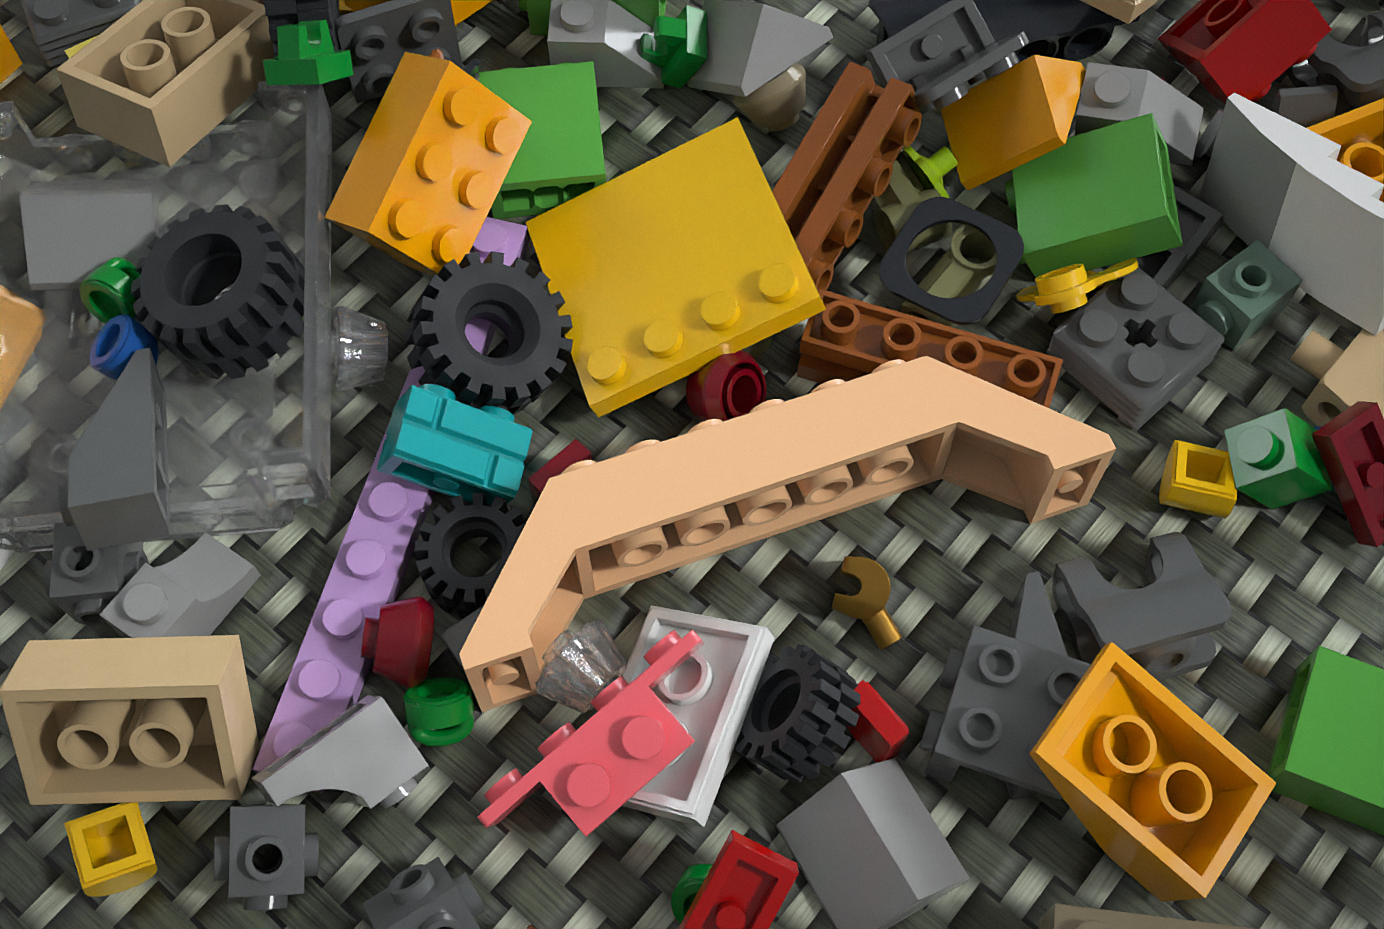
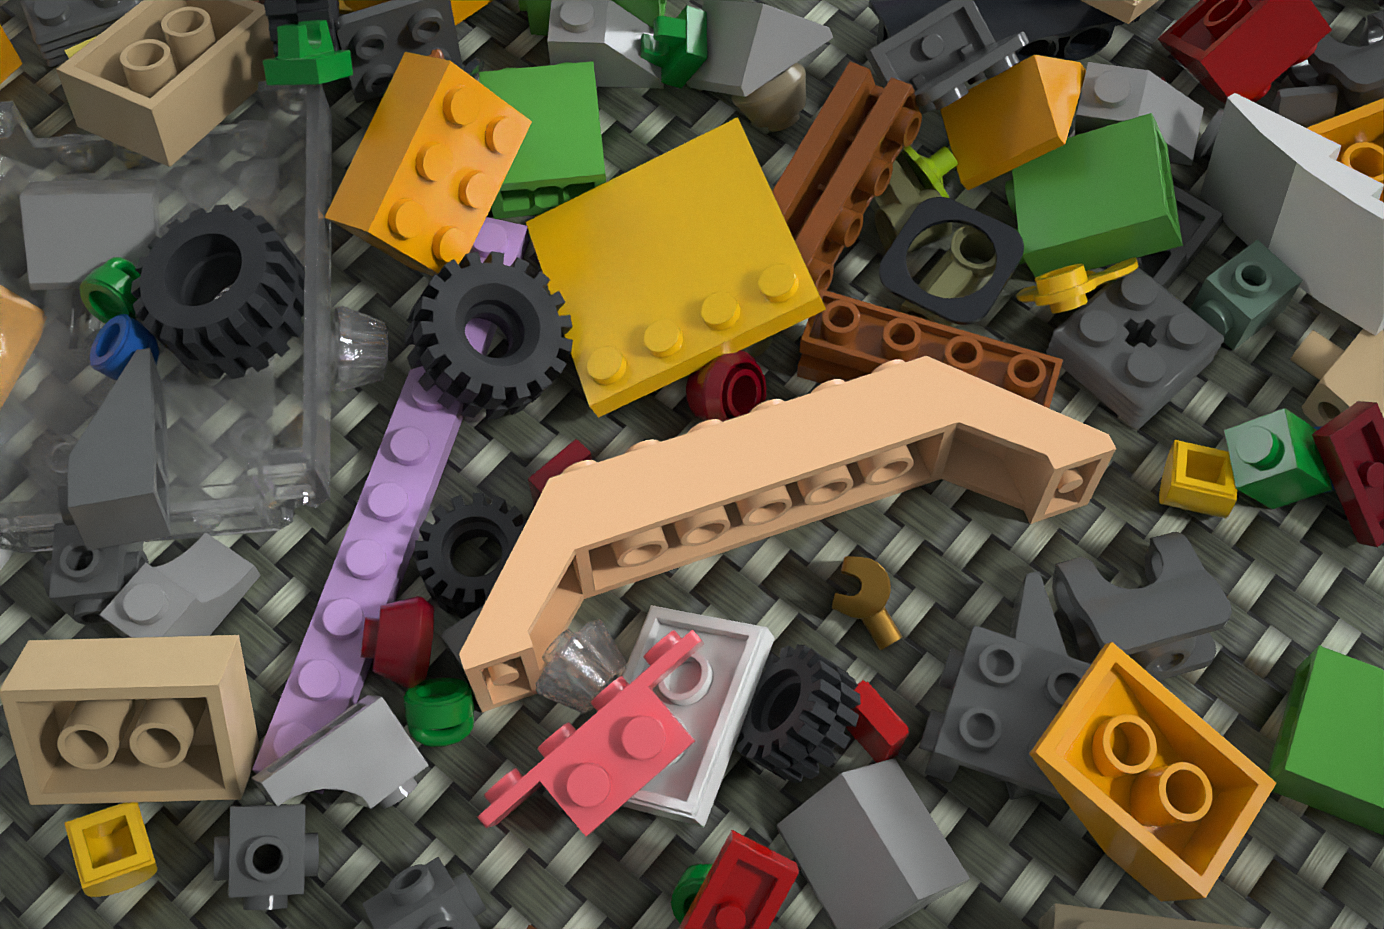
(454, 445): teal brick -> none

